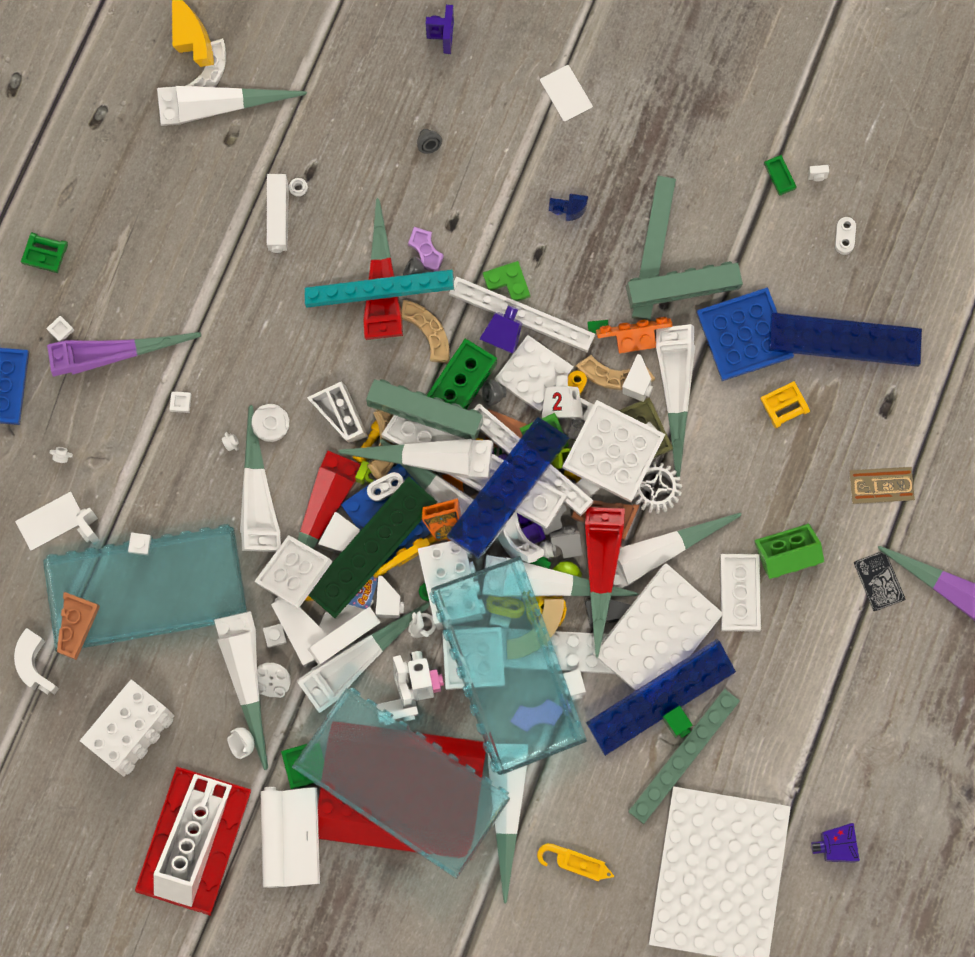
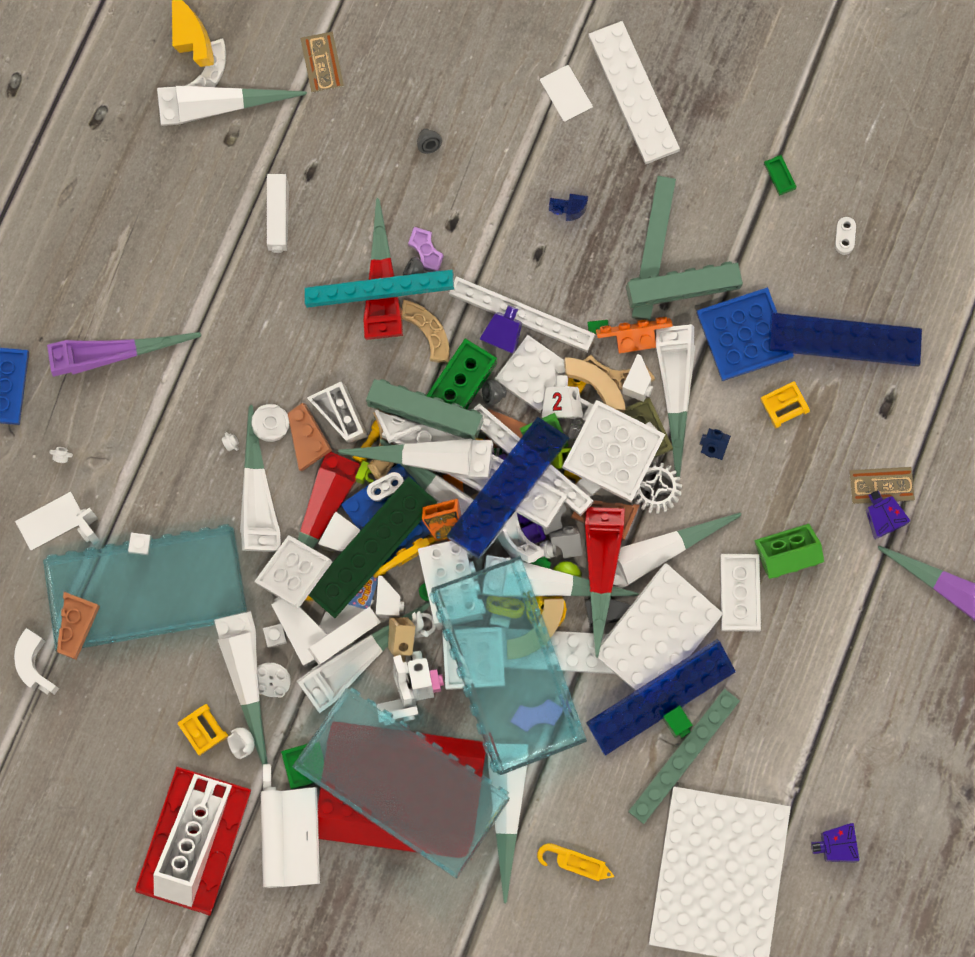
(44, 258): green plate -> none
(60, 329): white plate -> none
(127, 728): white brick -> none
(180, 402): white plate -> none
(196, 732): none -> yellow plate
(266, 775): none -> white tile
(295, 182): white plate -> none
(307, 437): none -> nougat wing
(322, 61): none -> sticker
(395, 427): none -> white tile
(401, 636): none -> tan torso
(442, 28): dark purple bracket -> none
(510, 276): bright green plate -> none
(575, 684): white window -> none
(598, 379): none -> tan tile
(633, 92): none -> white plate
(714, 443): none -> dark blue brick
(818, 173): white plate -> none
(879, 581): black sticker -> none
(885, 515): none -> dark purple torso

